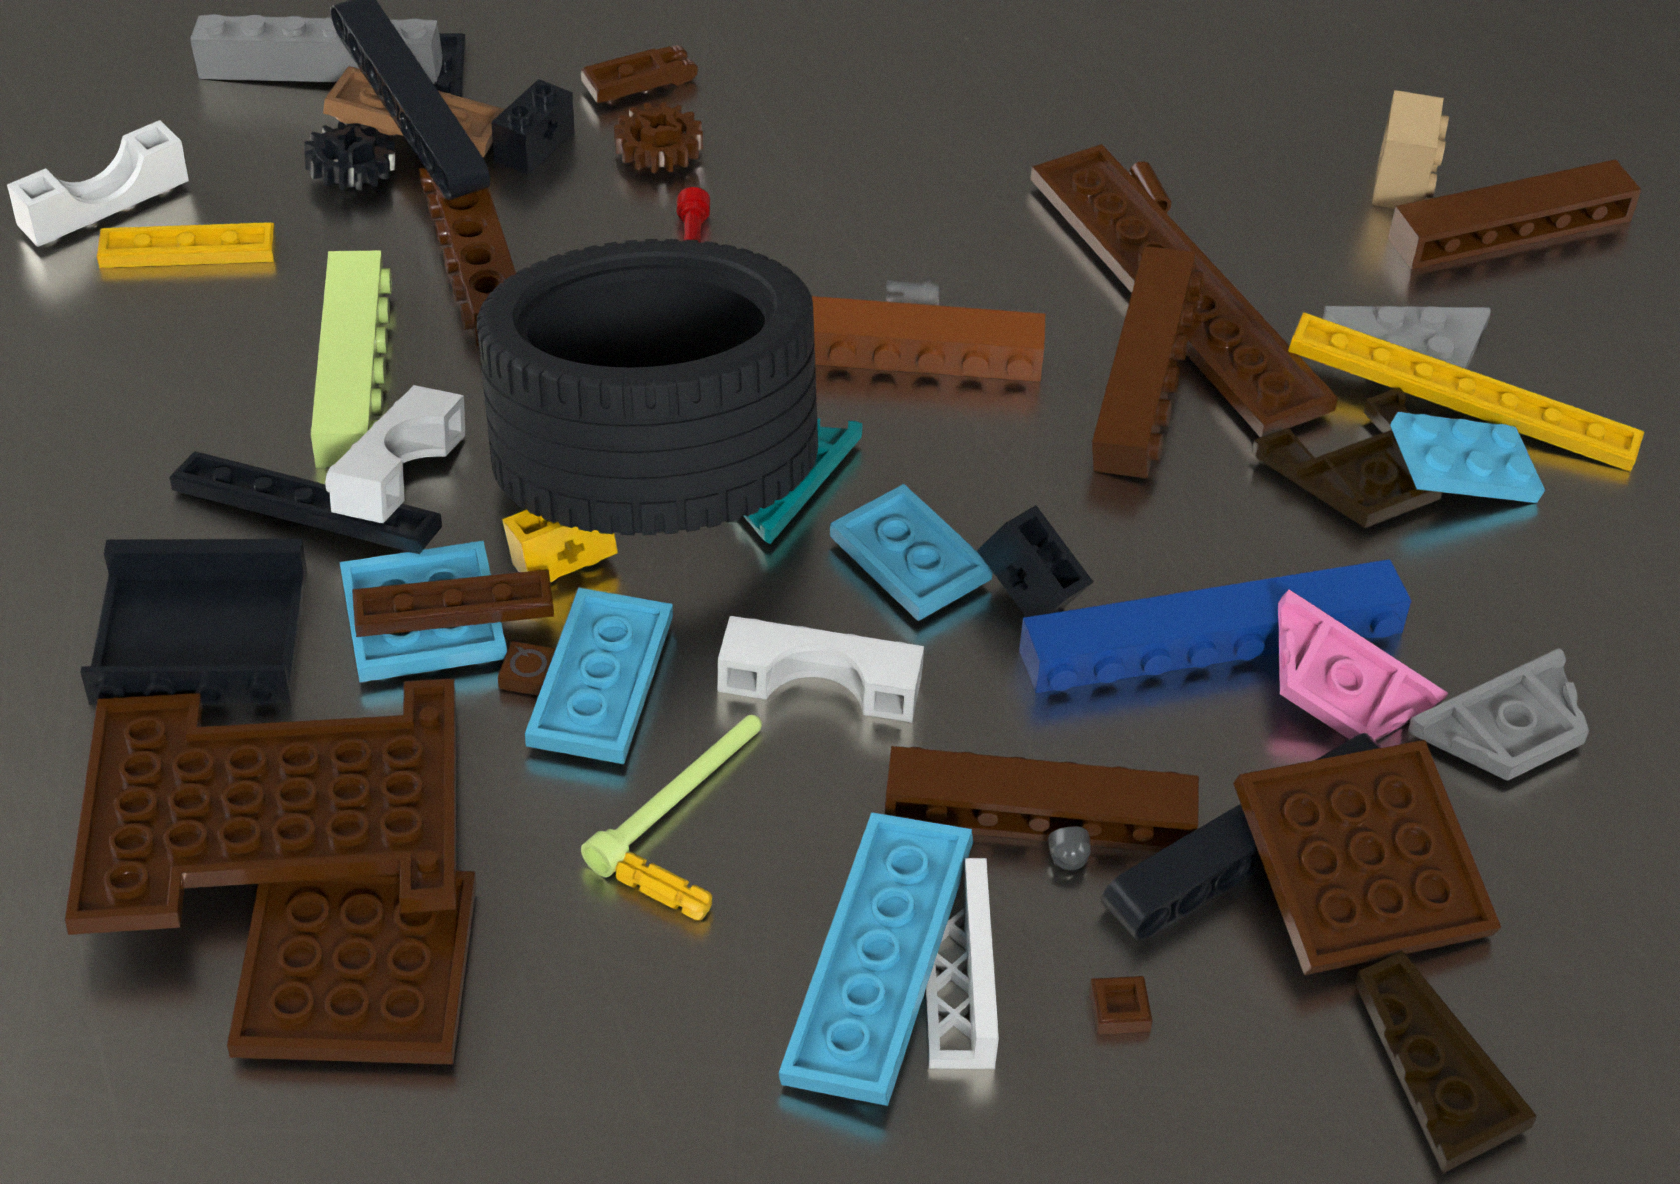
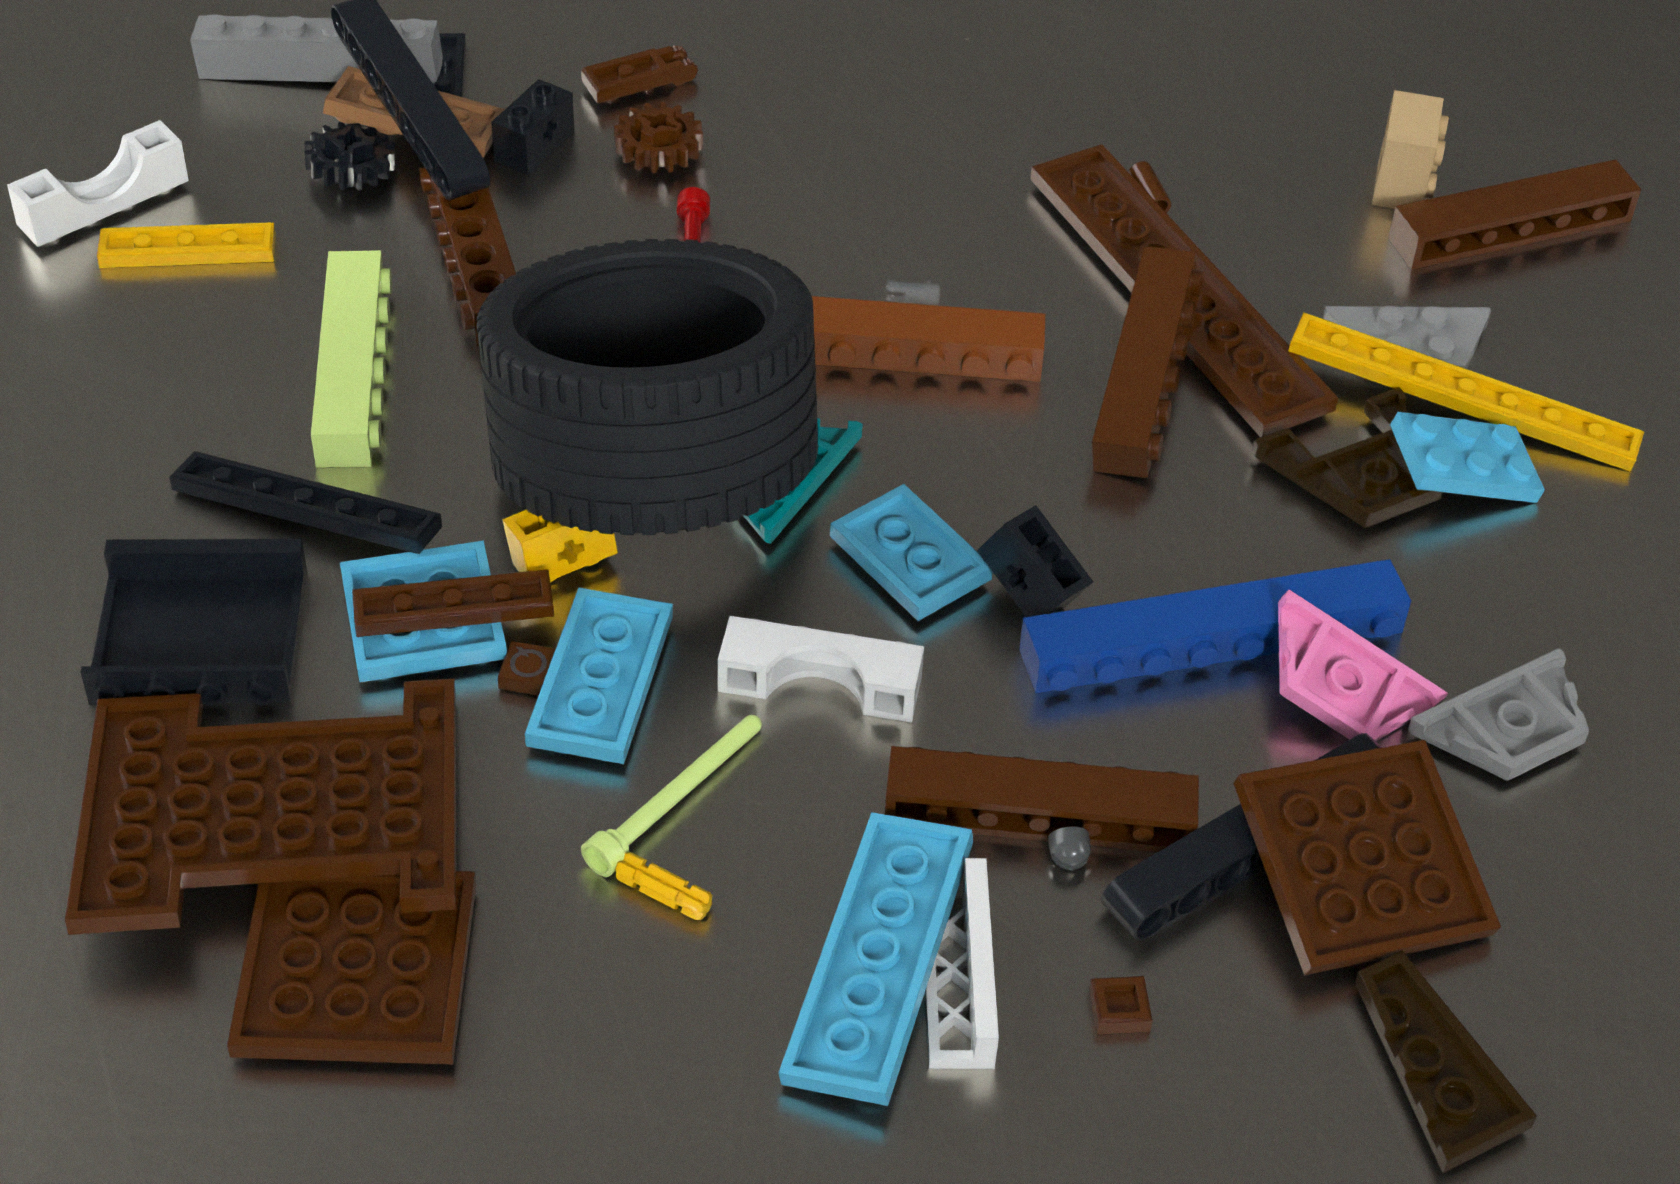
(370, 474): white arch -> none

